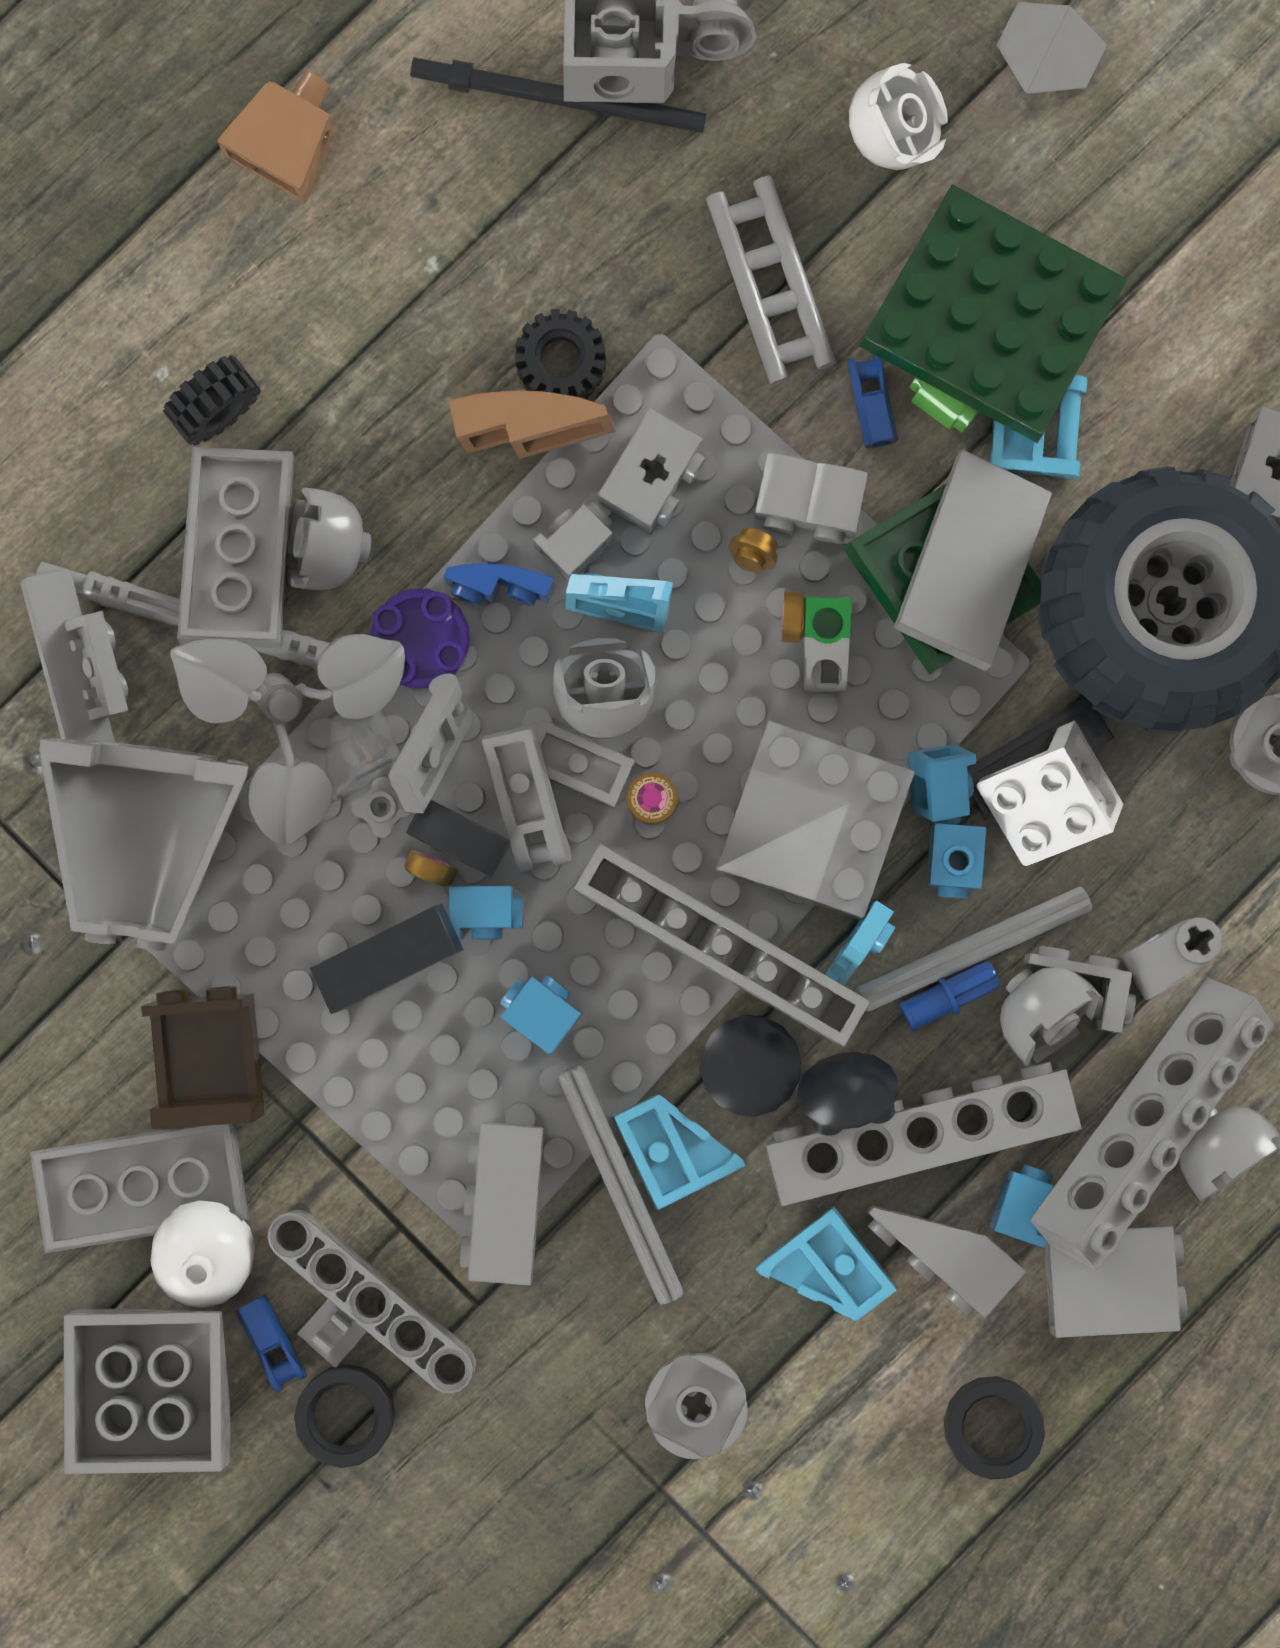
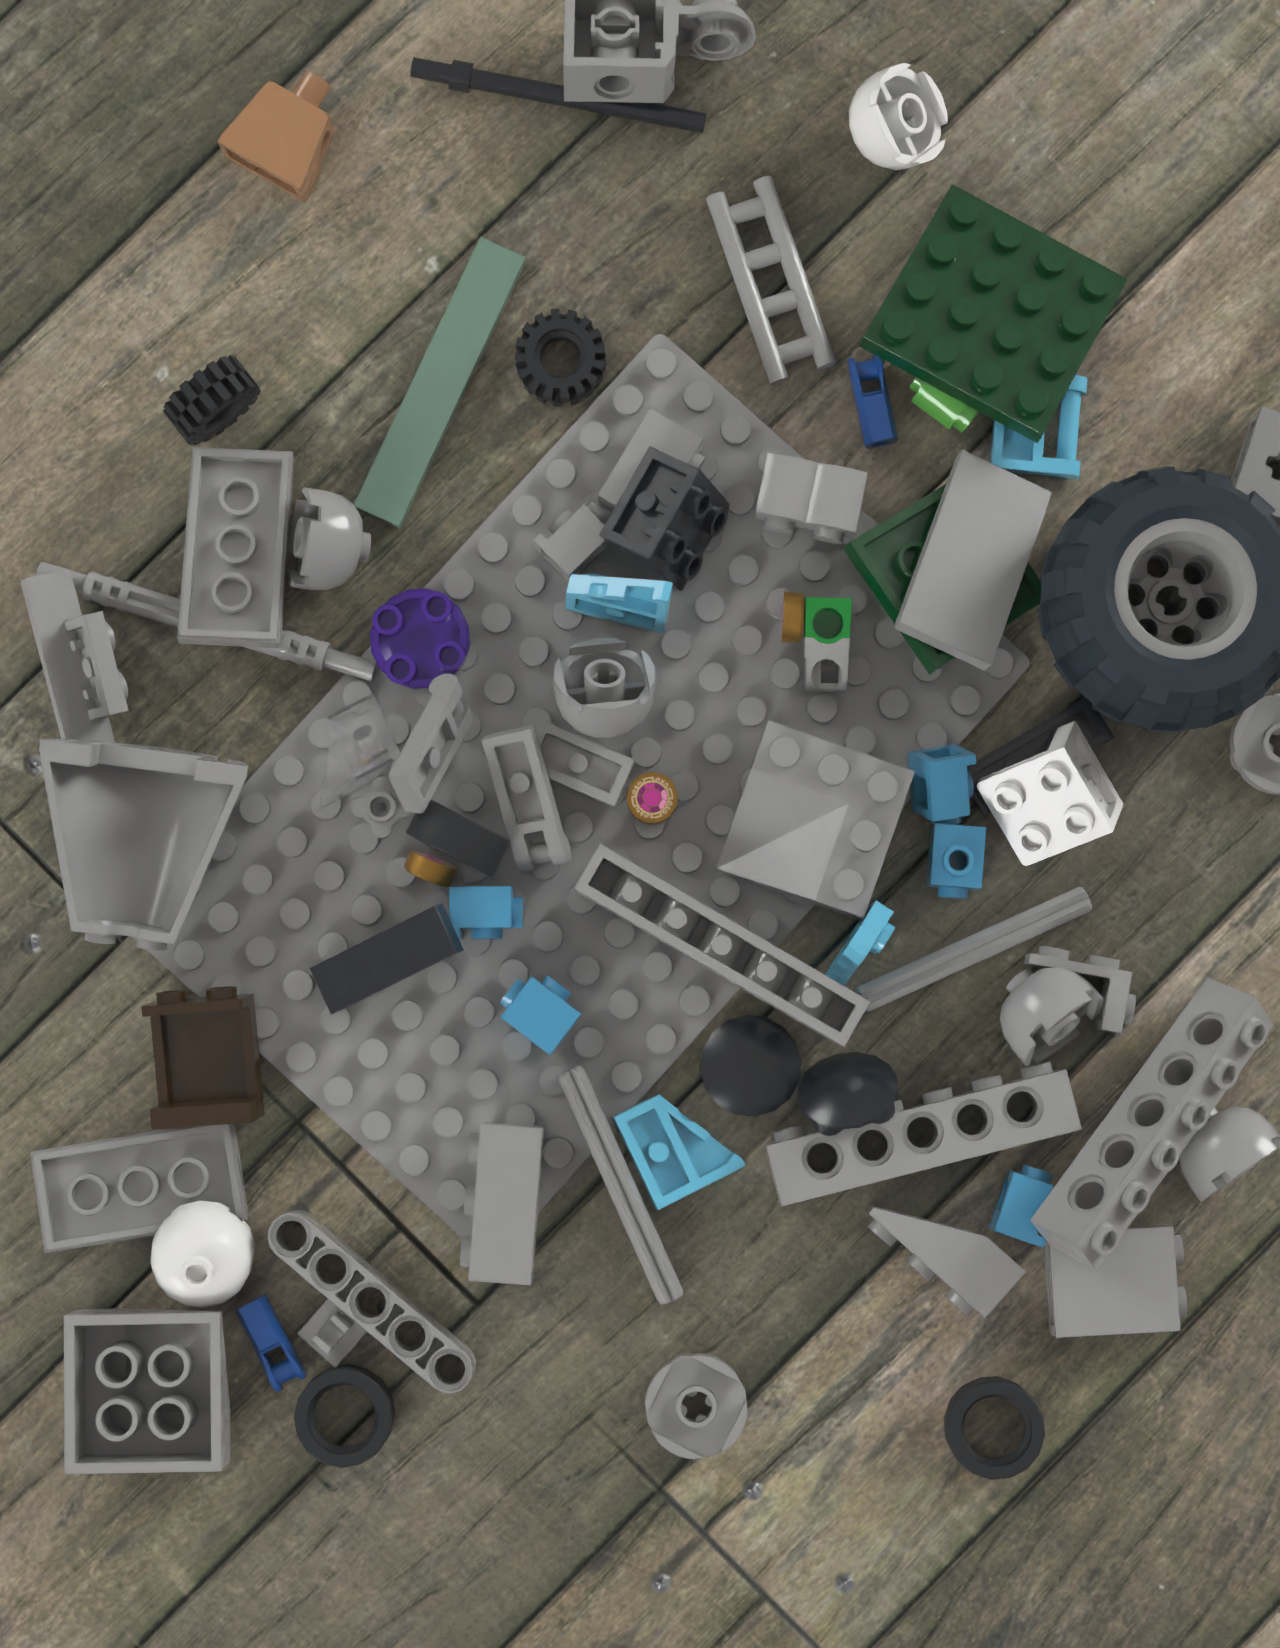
(224, 673): light grey plant -> none
(440, 383): none -> sand green tile
(484, 581): blue slope -> none
(527, 420): medium nougat slope -> none
(667, 516): none -> black bracket
(754, 550): pearl gold plate -> none
(831, 1266): medium azure wing -> none
(949, 995): blue axle -> none
(1050, 48): light grey slope -> none
(1164, 959): light grey piece -> none

